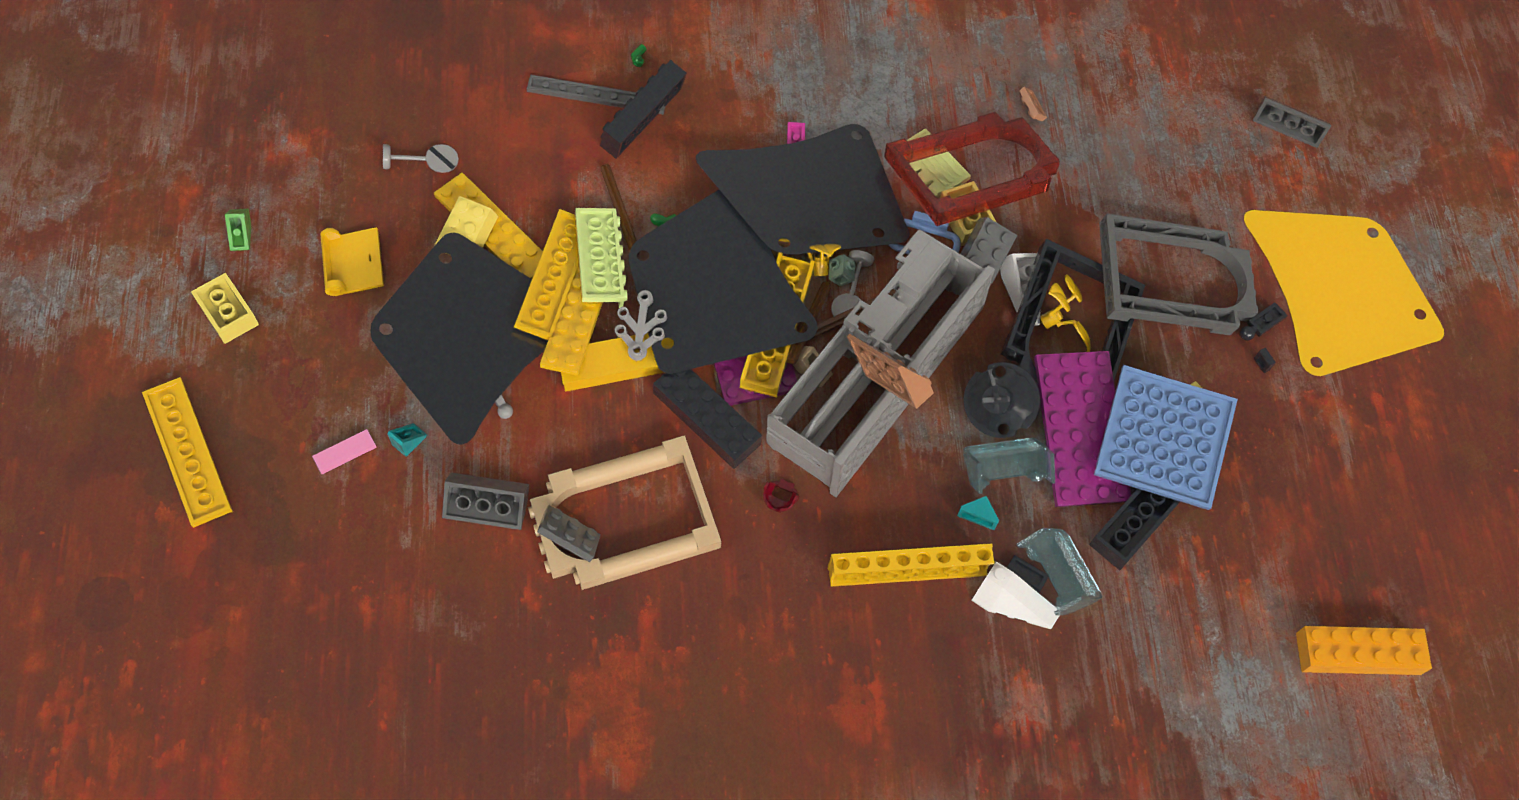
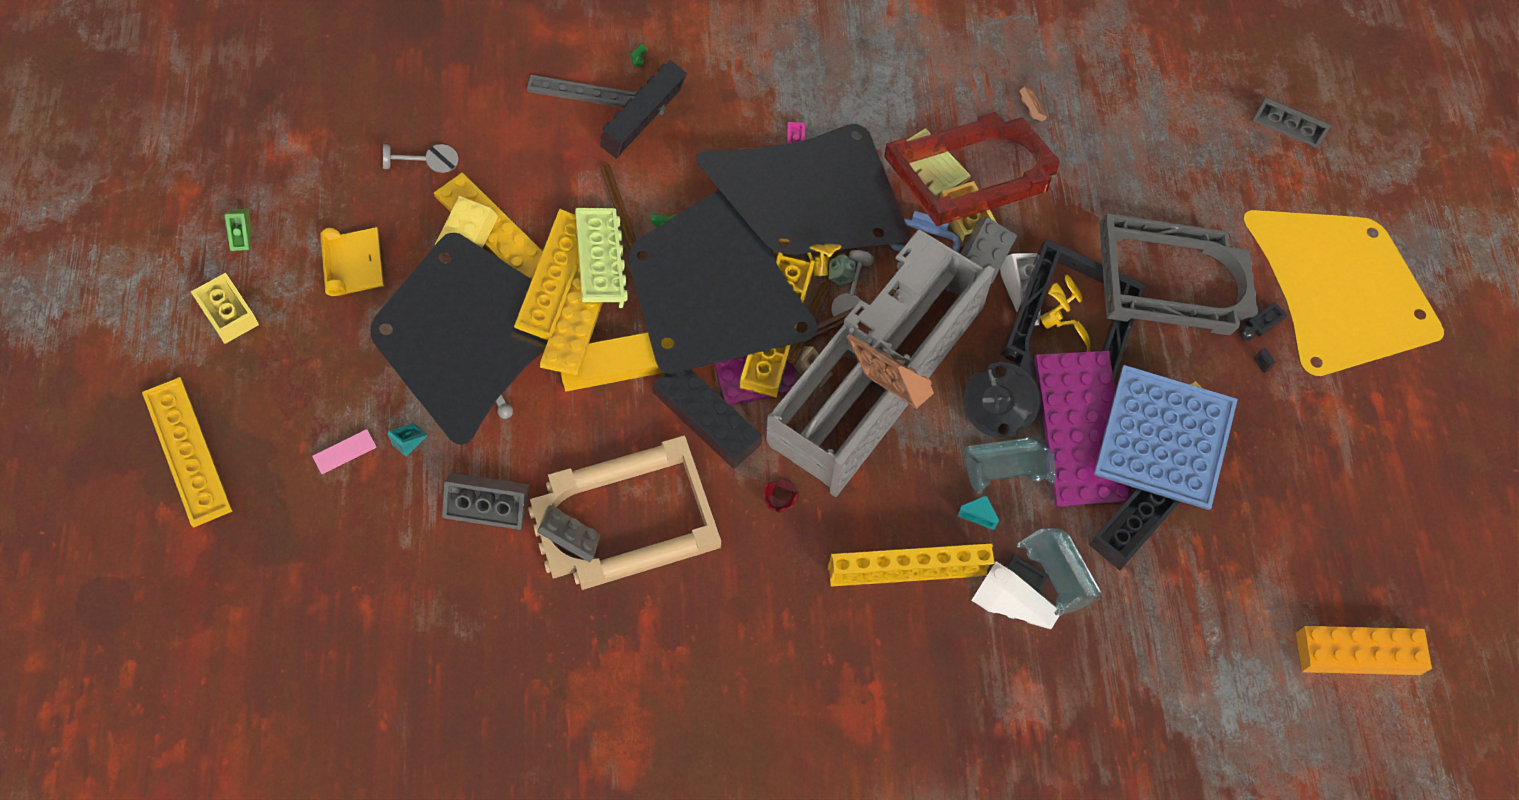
(640, 327): light grey plant -> none

